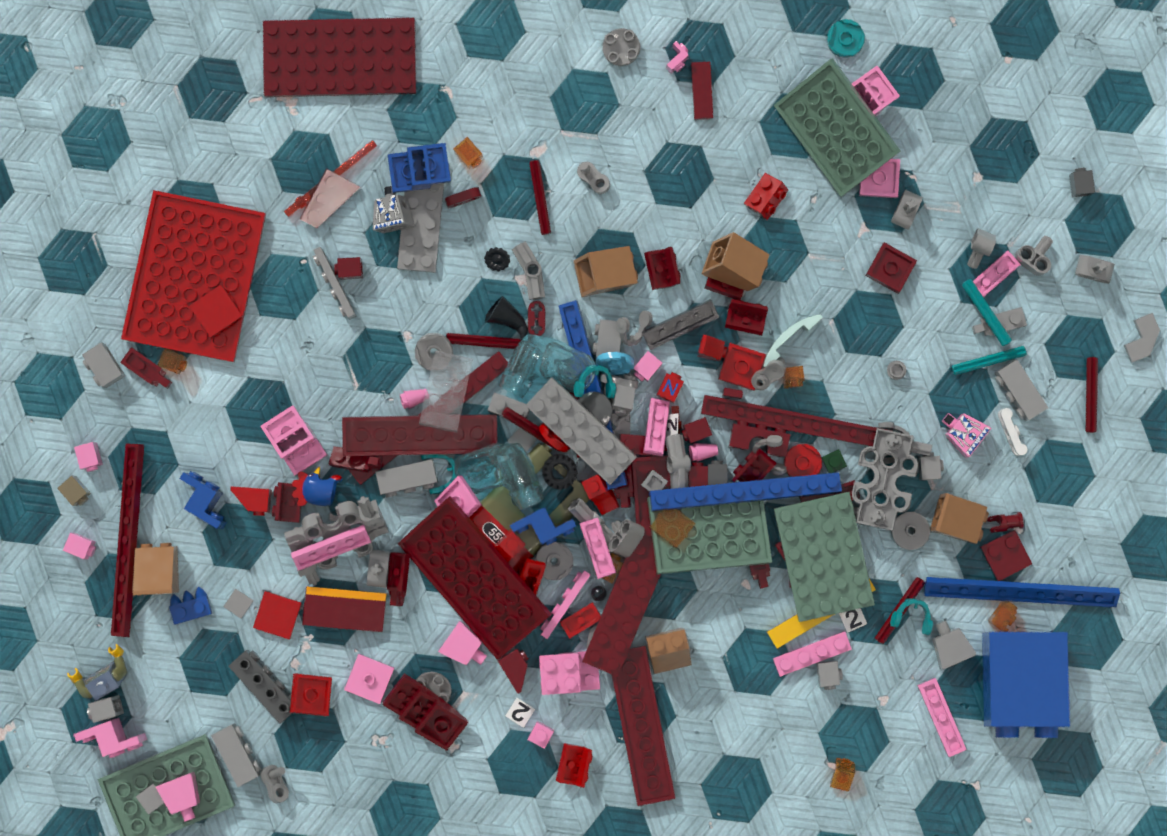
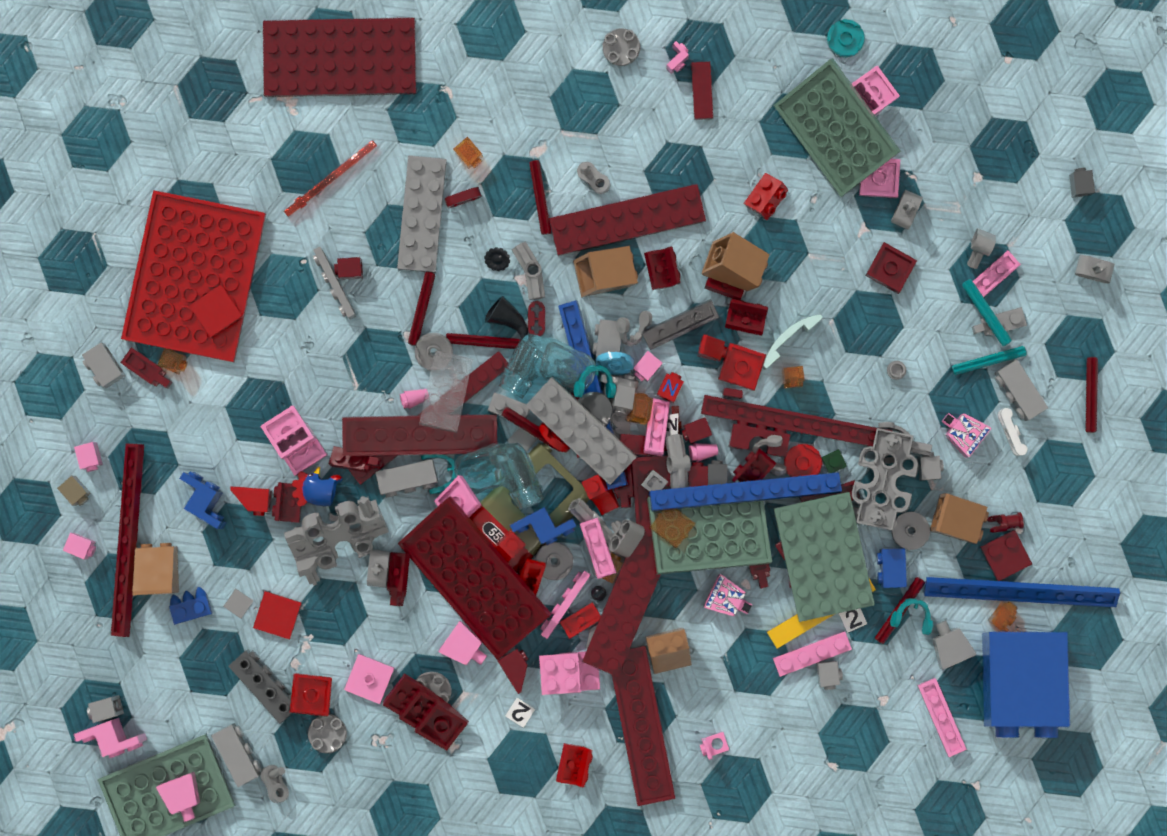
(103, 680): torso -> none
(150, 799): light grey sticker -> none
(327, 198): wing -> none
(327, 734): none -> light grey dish
(330, 547): bright pink plate -> none
(344, 609): dark red slope -> none
(391, 213): light grey torso -> none
(419, 168): blue bracket -> none
(421, 308): none -> dark red axle
(540, 734): bright pink brick -> none
(559, 483): black tyre -> none
(627, 219): none -> dark red plate
(641, 409): none -> clear orange brick
(707, 748): none -> bright pink bracket
(727, 597): none -> torso
(772, 372): light grey piece -> none
(843, 774): clear orange bracket -> none
(892, 568): none -> blue brick
(1035, 254): light grey beam -> none
(1148, 331): light grey tile -> none

